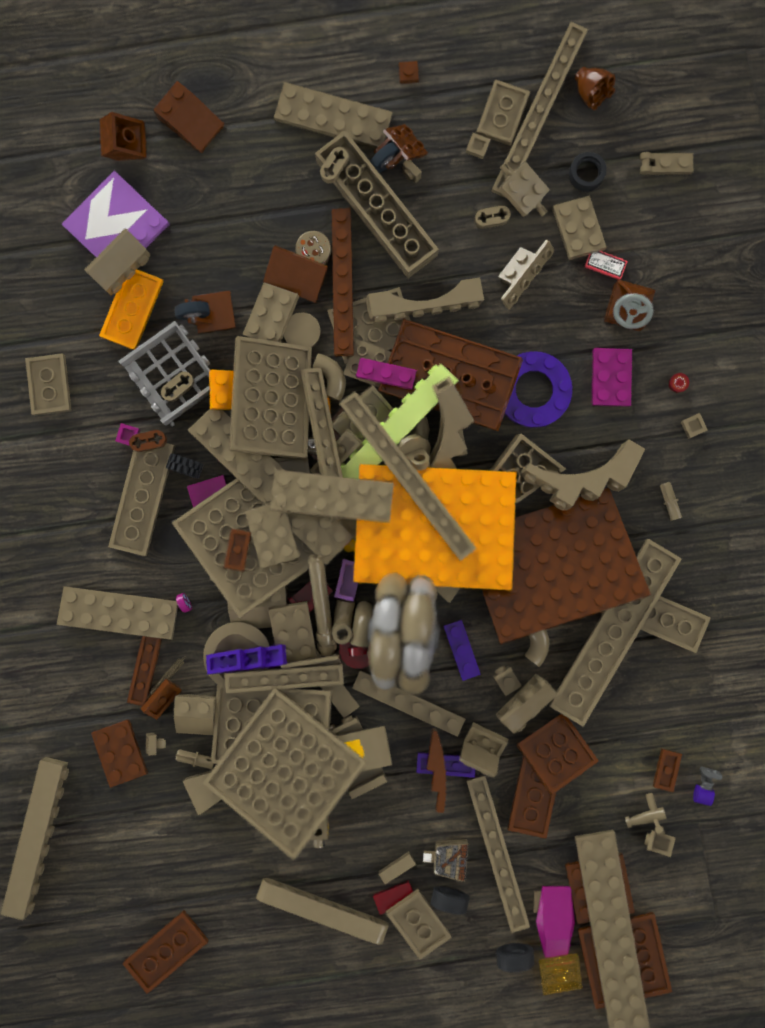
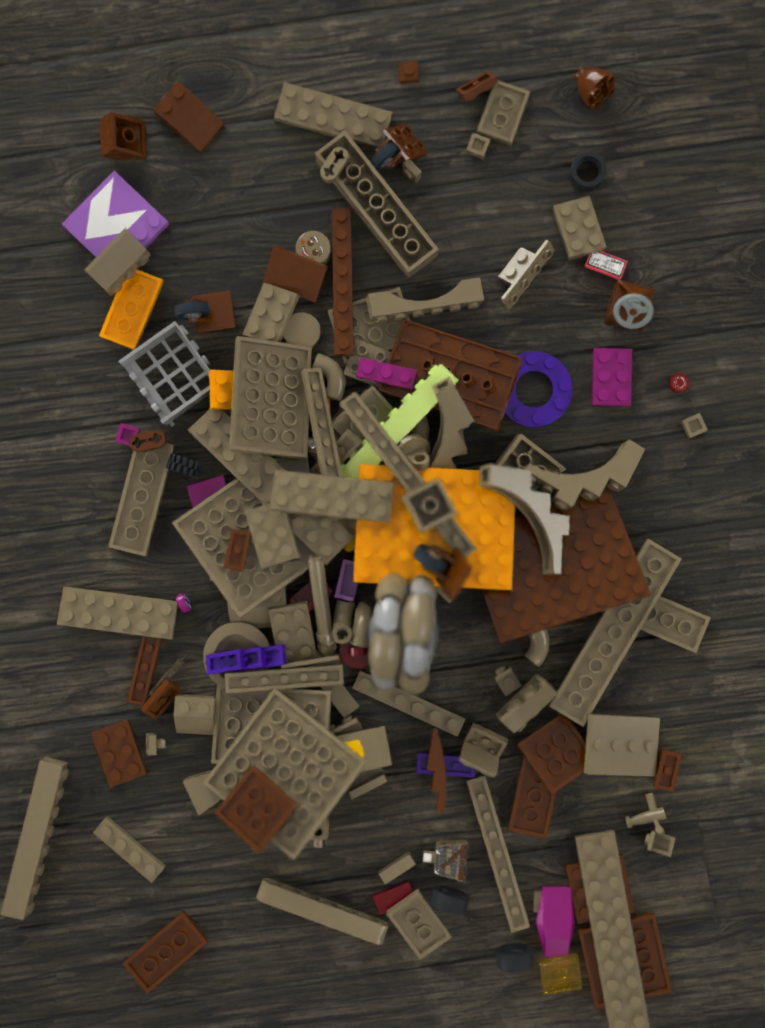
(48, 384): dark tan plate -> none
(129, 849): none -> dark tan plate
(181, 390): dark tan beam -> none
(194, 759): dark tan axle -> none
(256, 808): none -> reddish brown plate
(429, 506): none -> dark tan brick
(450, 568): none -> reddish brown plate
(462, 650): dark purple plate -> none
(476, 86): none -> reddish brown plate
(493, 221): dark tan beam -> none
(524, 189): dark tan plate -> none
(543, 101): dark tan plate -> none
(548, 527): none -> dark tan arch
(621, 745): none -> dark tan plate
(666, 163): dark tan plate -> none
(670, 501): dark tan axle -> none
(704, 793): leg -> none

